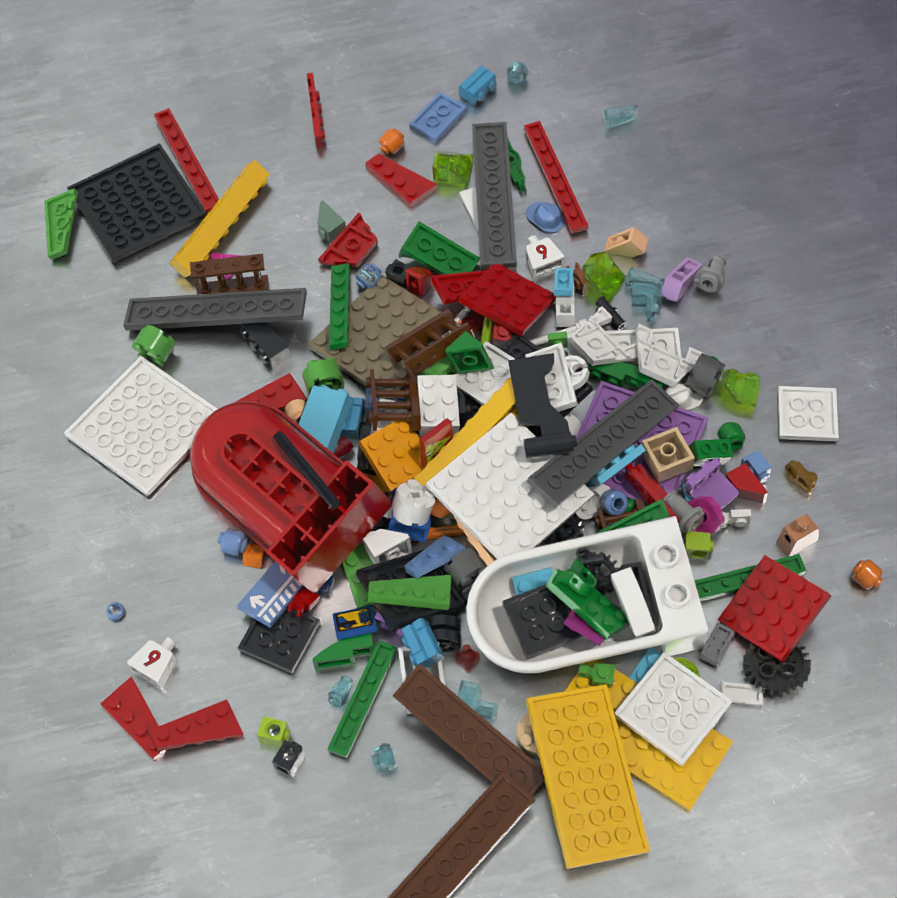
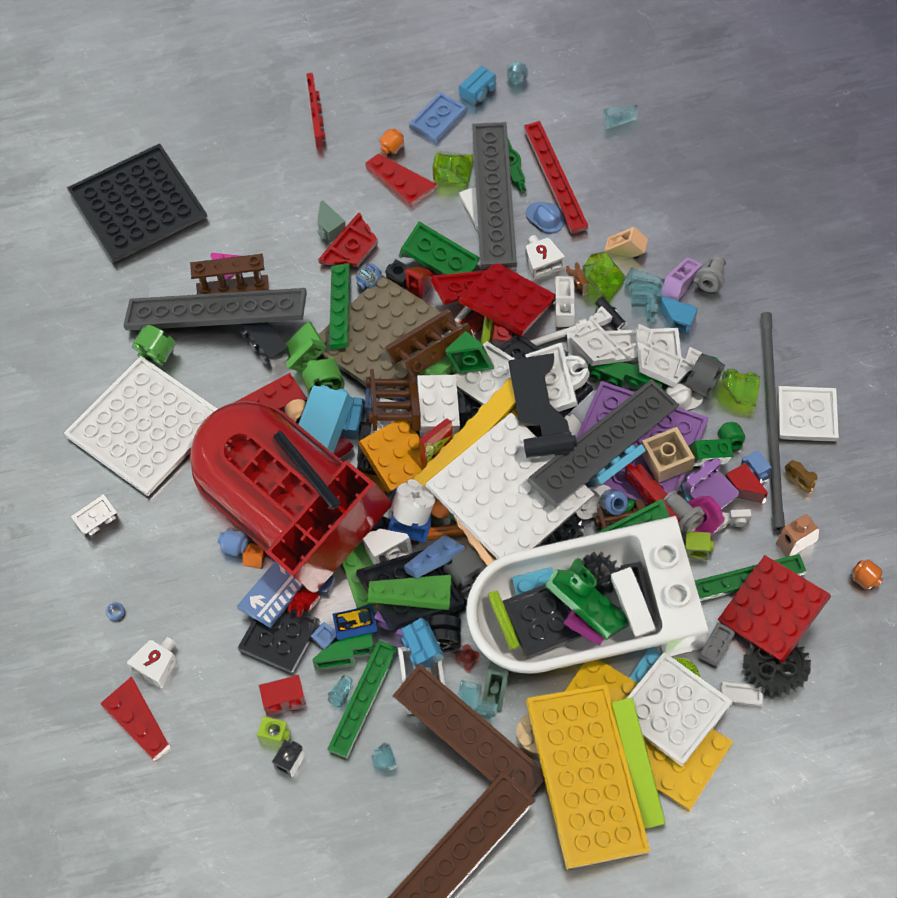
(59, 220): bright green wing -> none
(94, 515): none -> white bracket
(187, 159): red plate -> none
(204, 725): red wing -> none
(220, 217): yellow brick -> none
(282, 695): none -> red brick
(304, 347): none -> bright green bracket
(324, 635): none -> medium blue plate
(496, 685): none -> sand green slope
(503, 620): none -> lime axle
(558, 337): bright green plate -> none
(563, 282): medium azure plate -> none
(589, 558): black arm -> none
(600, 673): bright green plate -> none
(639, 763): none -> lime tile
(678, 314): none -> dark azure slope
(778, 514): none -> dark grey piece

